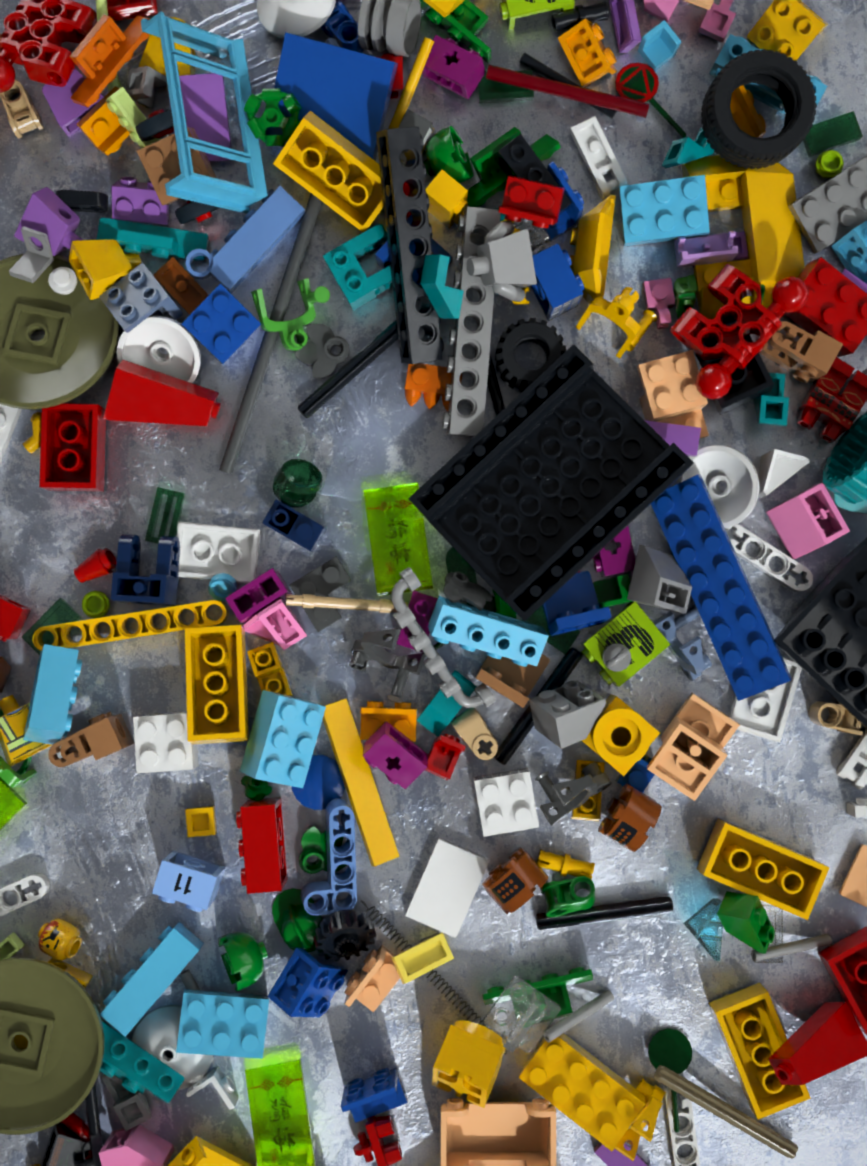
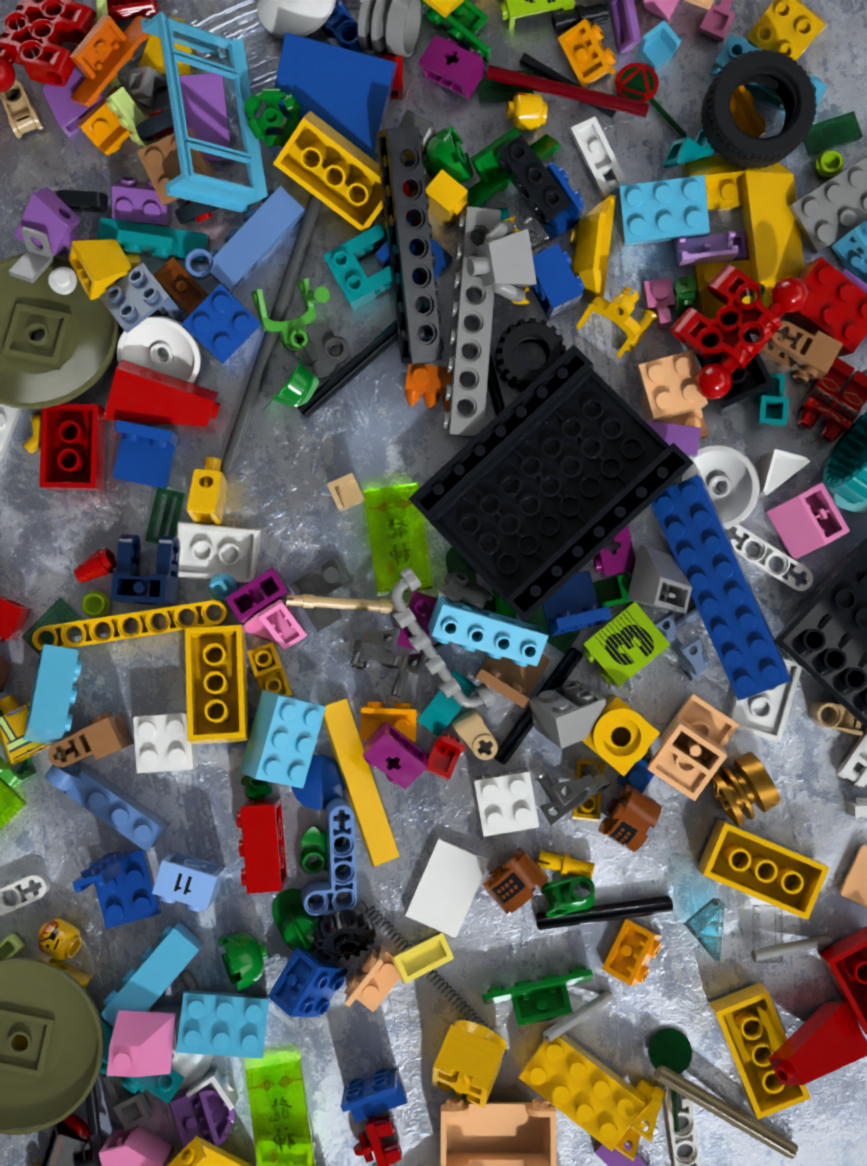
(109, 803): none -> medium blue hinge
(122, 887): none -> blue bracket
(141, 1044): none -> bright pink slope
(144, 454): none -> blue bracket
(201, 821): yellow plate -> none
(201, 1116): none -> medium lavender slope
(207, 493): none -> yellow torso
(294, 525): dark blue slope -> none
(297, 483): clear green helmet -> none
(298, 388): none -> green piece
(345, 492): none -> tan panel
(412, 82): yellow bar -> none
(445, 299): teal slope -> none
(521, 1015): clear bracket -> none
(527, 111): none -> yellow head
(531, 201): red bracket -> none
(616, 657): light grey tile -> none
(632, 953): none -> light orange bracket
(746, 787): none -> pearl gold wheel
(746, 920): green slope -> none

